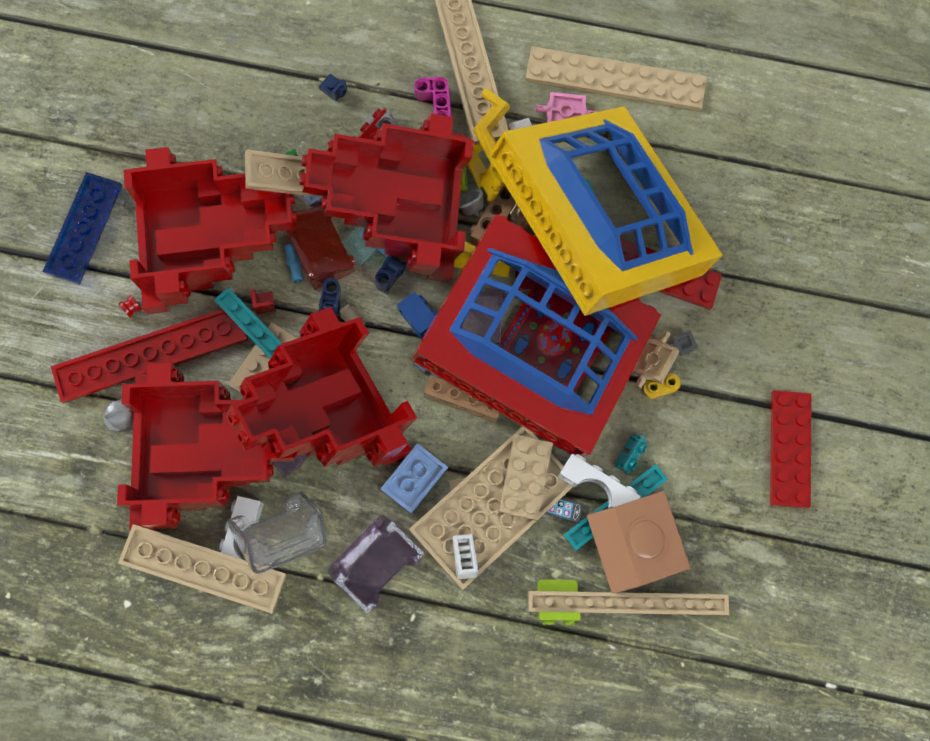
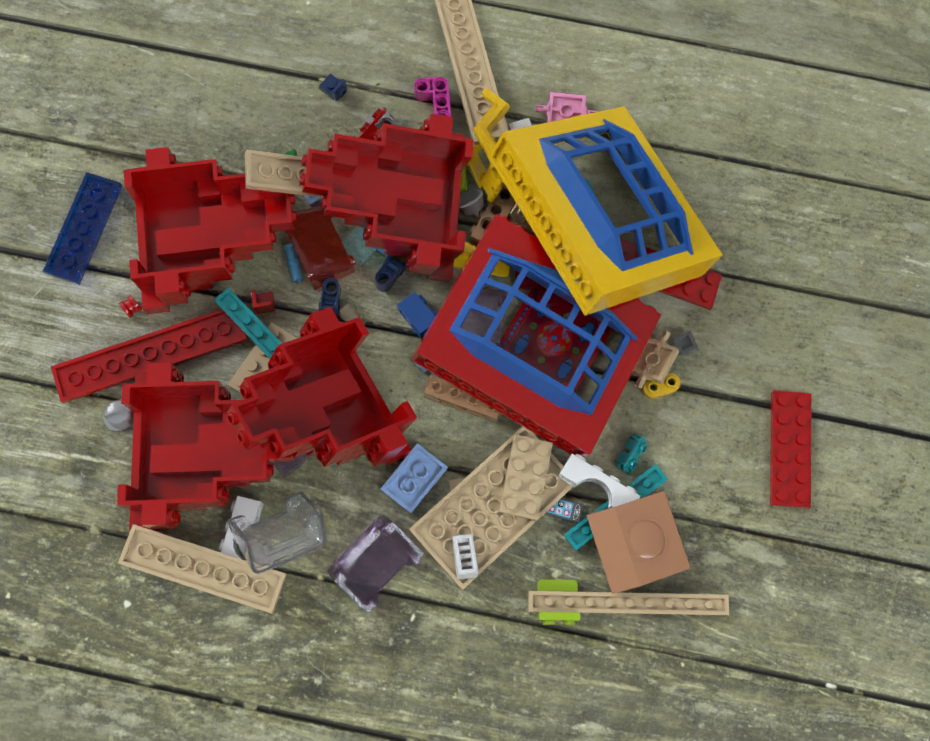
(616, 78): tan plate -> none

